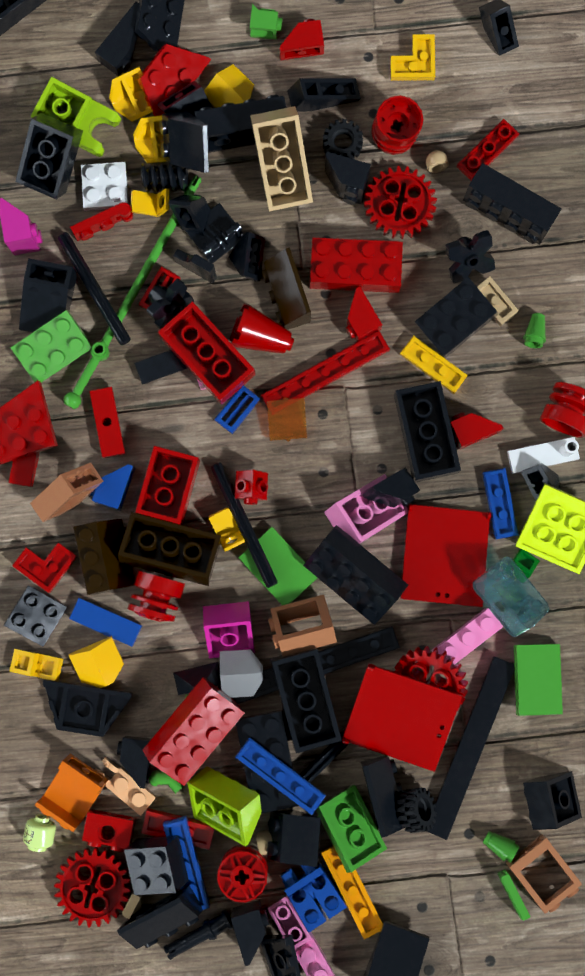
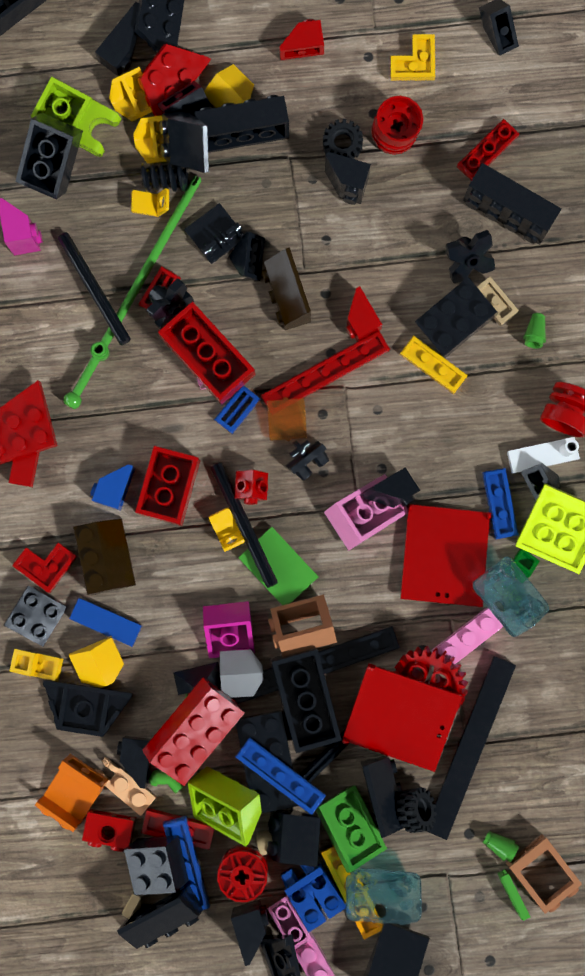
(39, 833): yellowish green head -> none
(45, 293): black slope -> none
(52, 347): bright green plate -> none
(66, 492): nougat window -> none
(73, 879): red gear -> none
(102, 221): red plate -> none
(104, 185): white plate -> none
(105, 408): red tile -> none
(156, 596): red wheel -> none
(159, 366): black slope -> none
(169, 549): dark brown brick -> none
(190, 212): black slope -> none
(196, 265): black tile -> none
(209, 930): black pin -> none
(259, 332): red cone -> none
(265, 23): bright green window -> none
(282, 158): tan brick -> none
(314, 452): none -> black hips
(322, 93): black slope -> none
(355, 575): black brick -> none
(356, 263): red brick -> none
(380, 198): red gear -> none
(383, 887): none -> clear light blue axle
(427, 431): black brick -> none
(436, 161): tan piece -> none
(472, 429): red slope -> none
(538, 679): bright green tile -> none
(552, 801): black slope -> none

